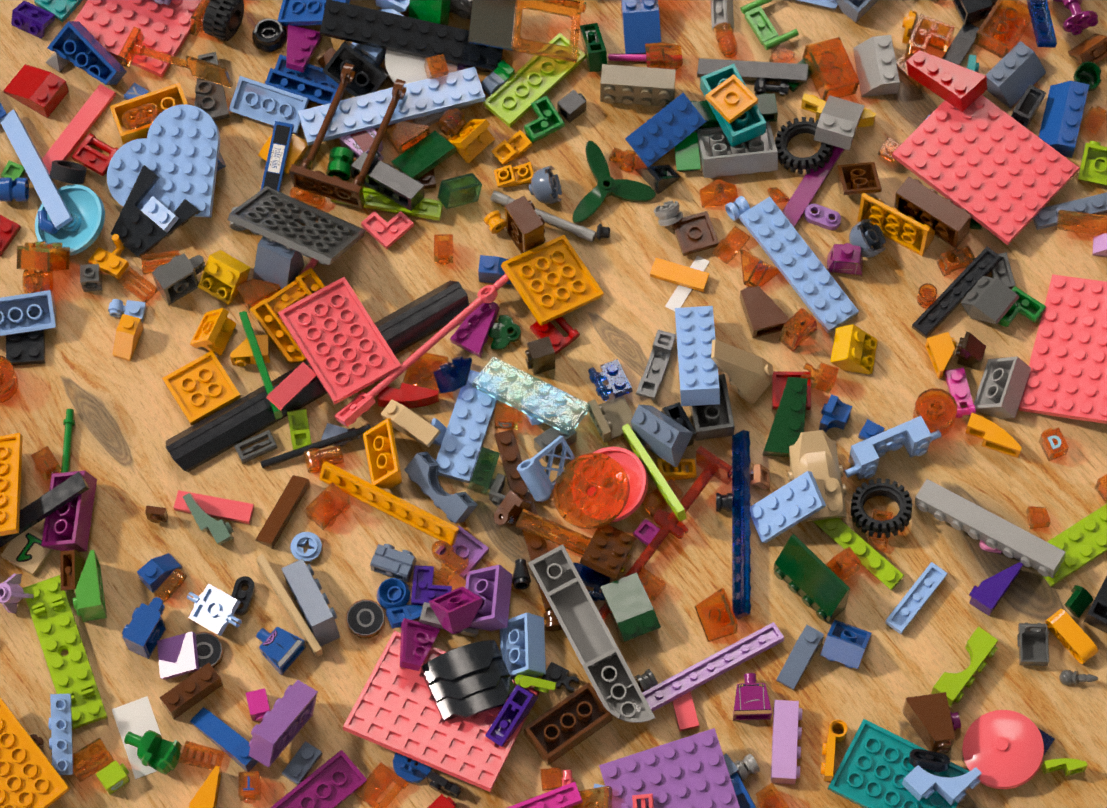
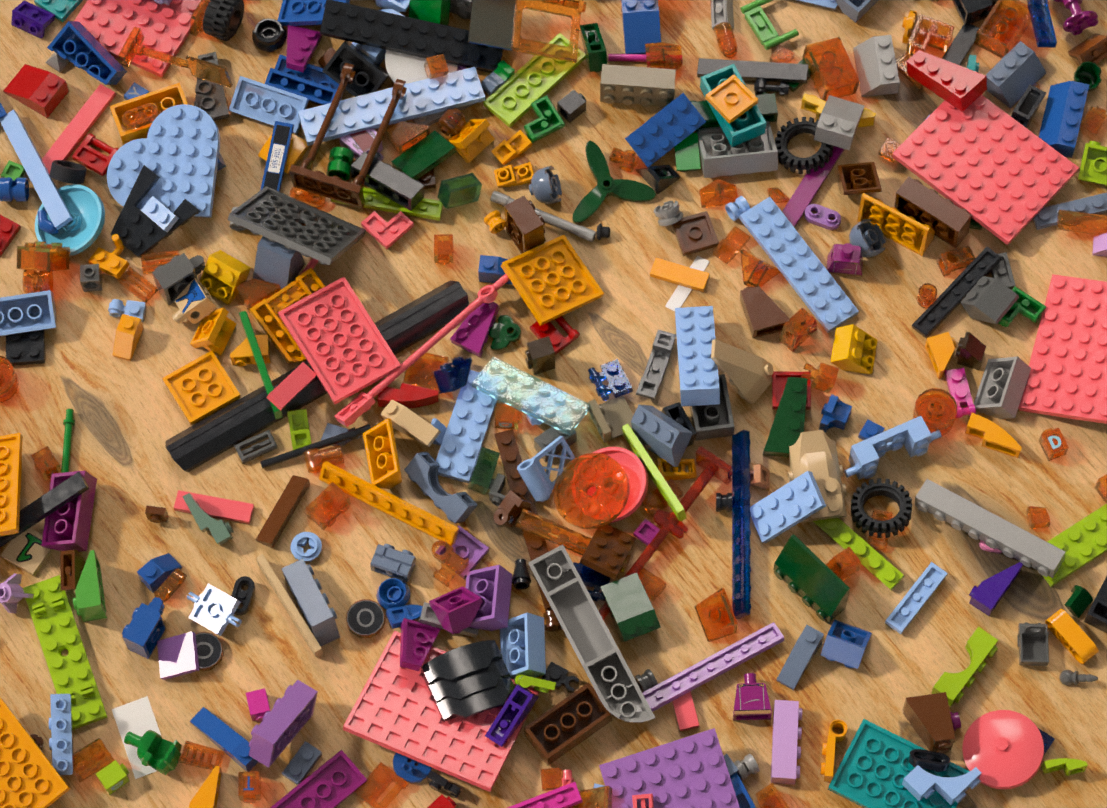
(191, 691): reddish brown brick -> none
(194, 303): none -> tan torso
(280, 648): blue torso -> none
(423, 587): dark purple plate -> none

